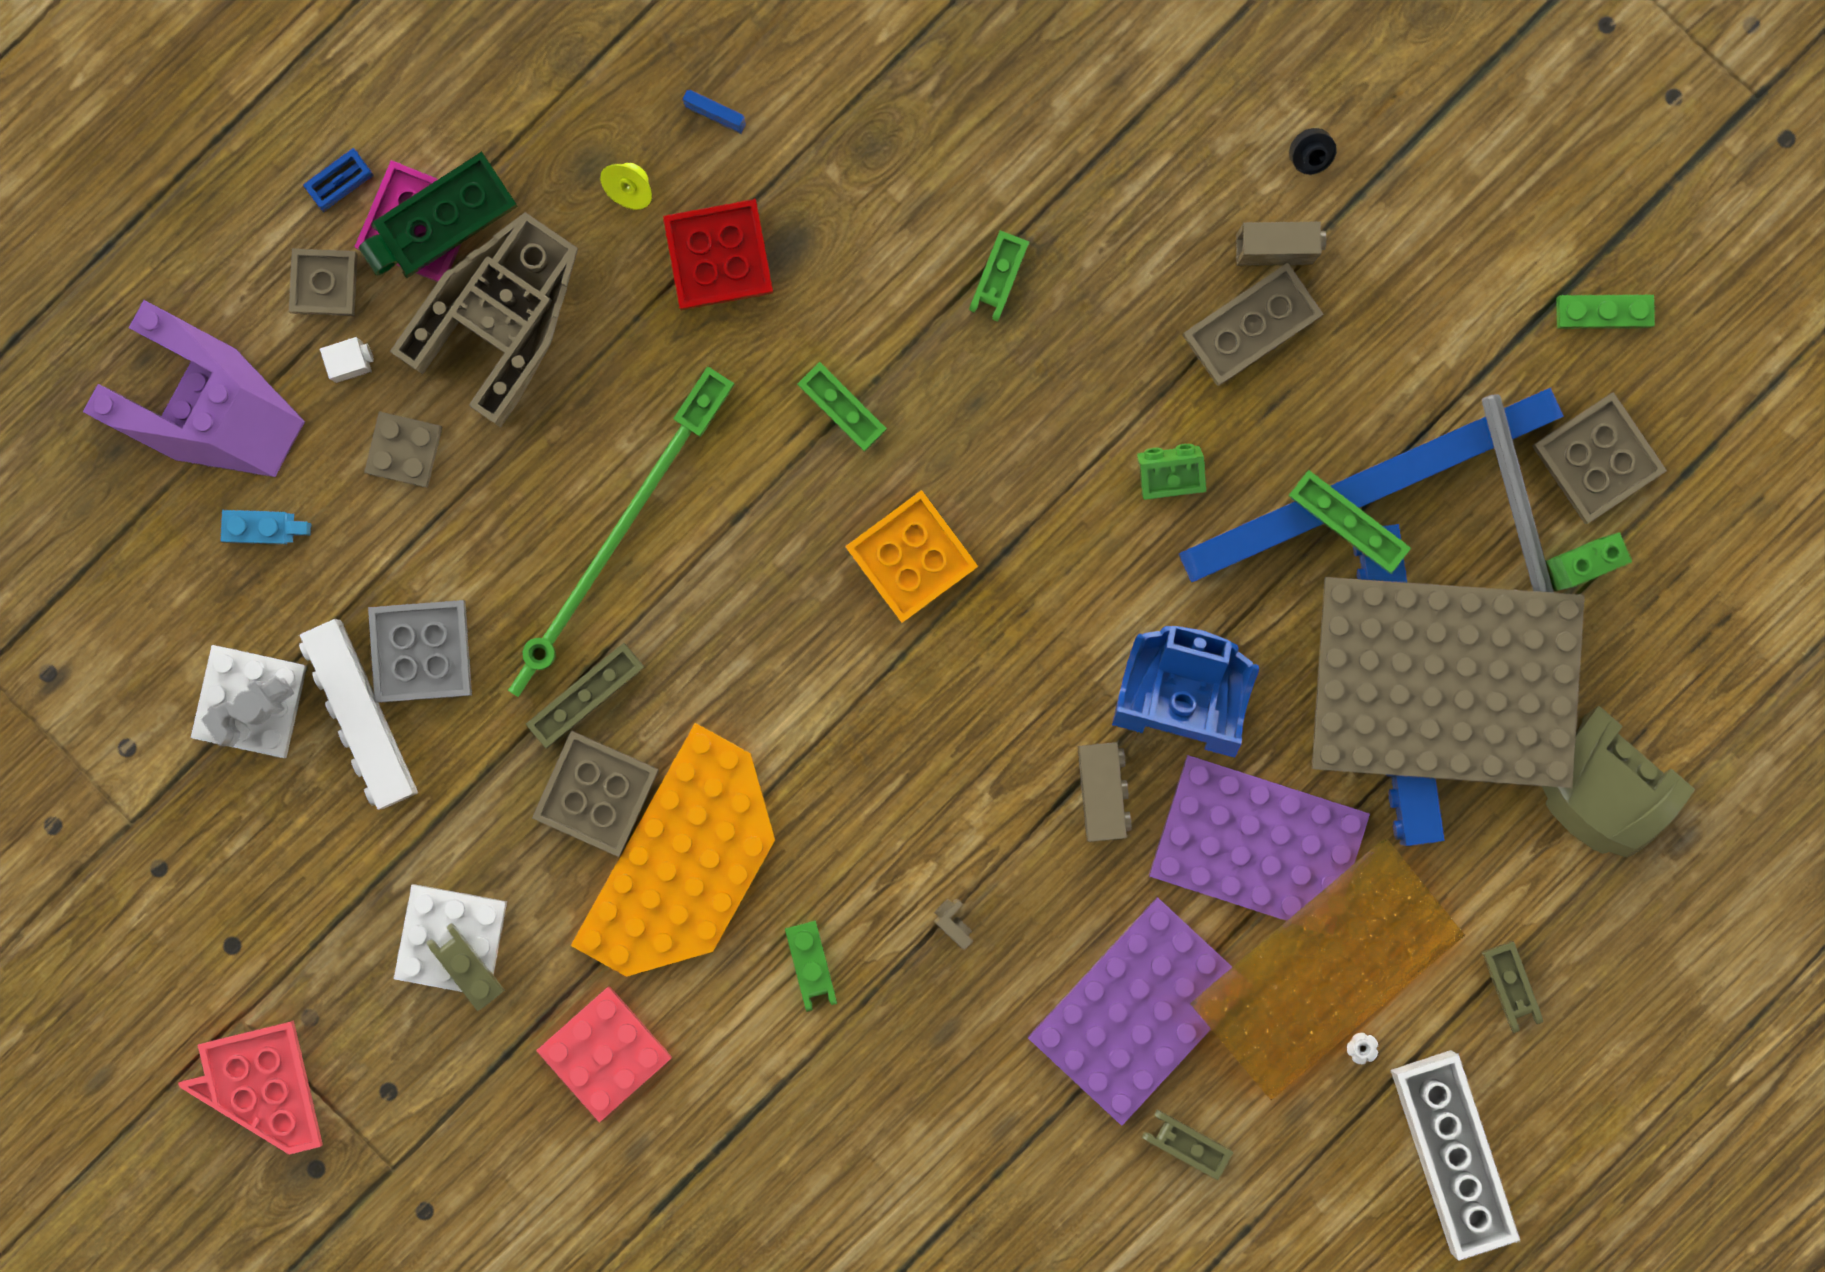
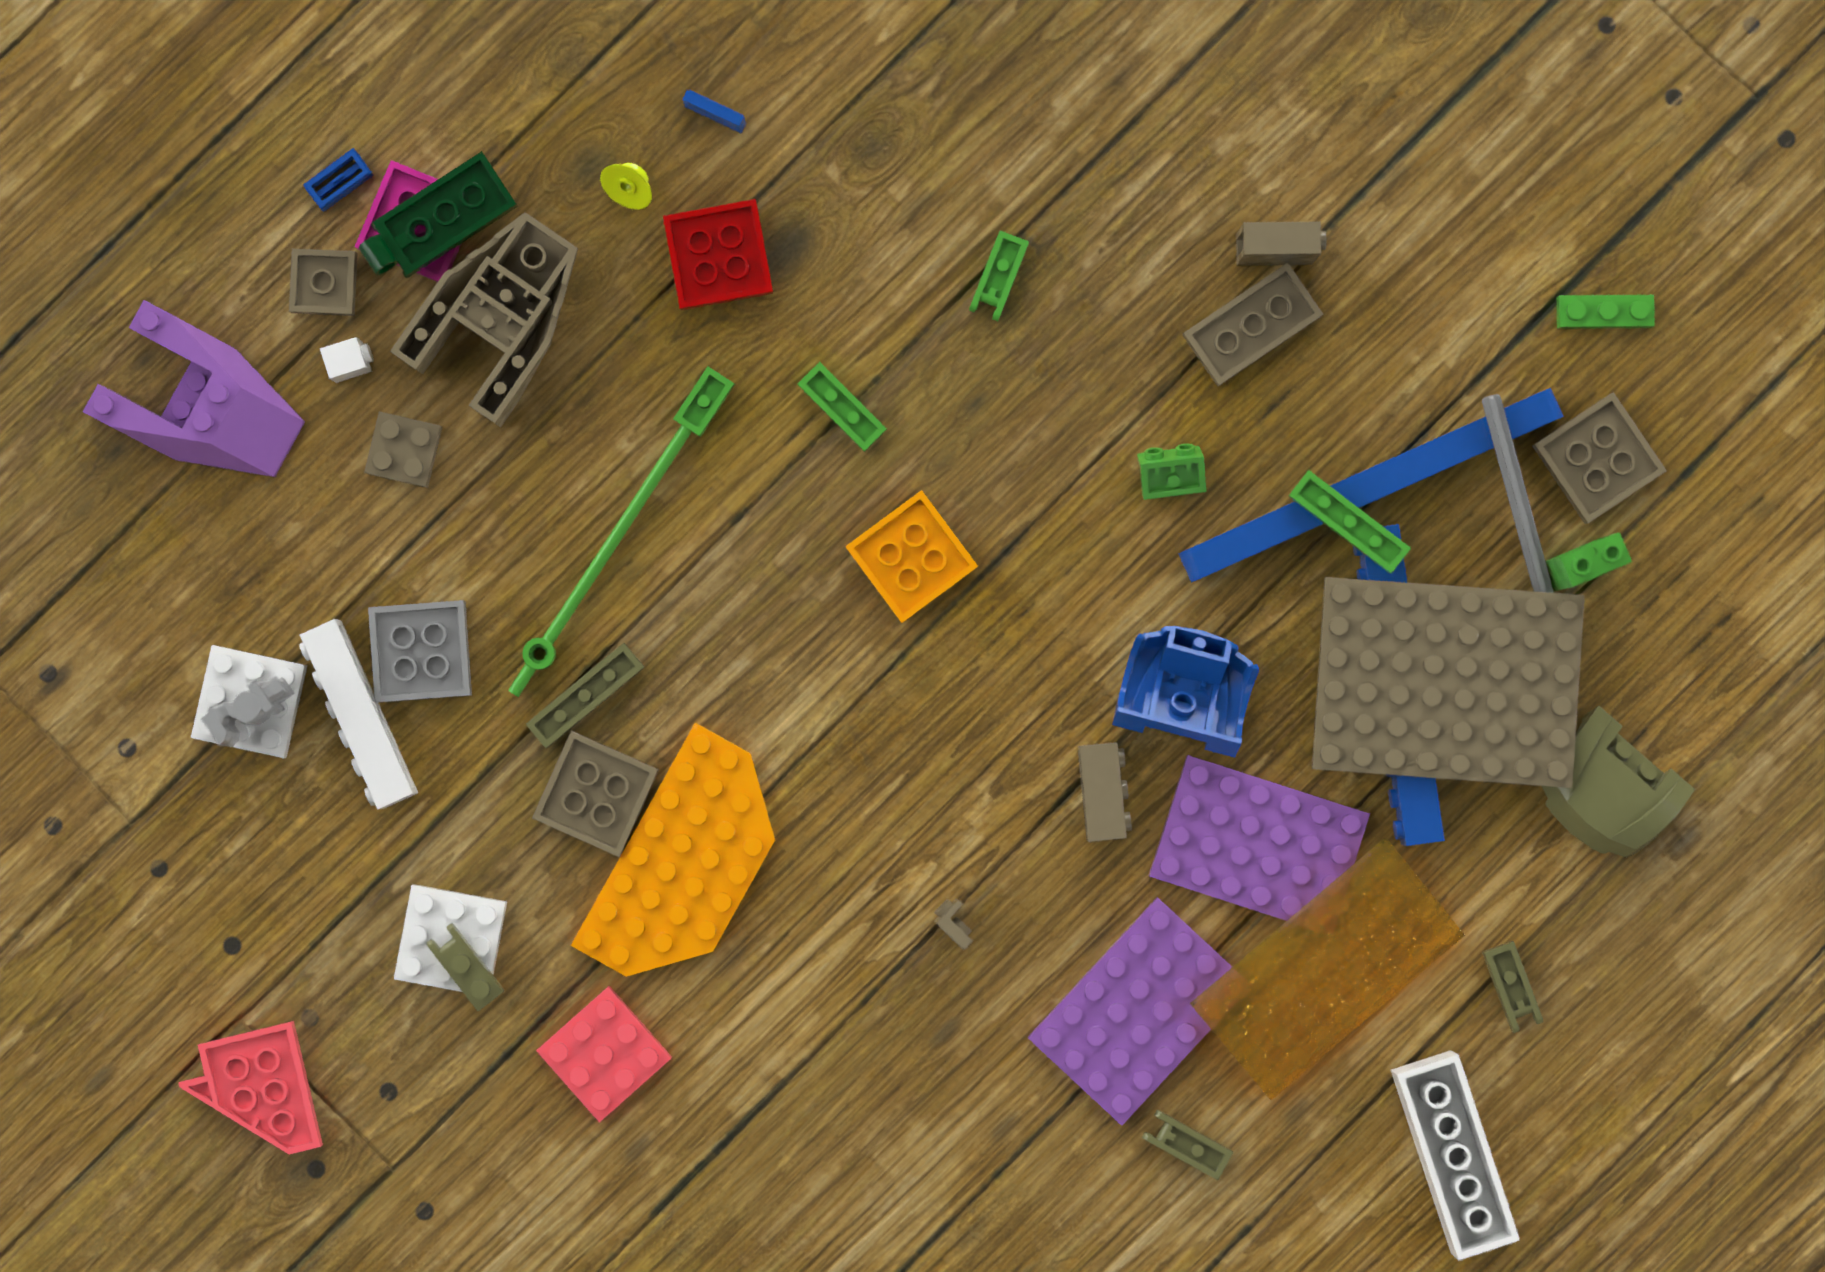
(261, 527): dark azure hinge -> none
(810, 962): bright green hinge -> none
(1312, 151): black plate -> none
(1359, 1040): white plate -> none

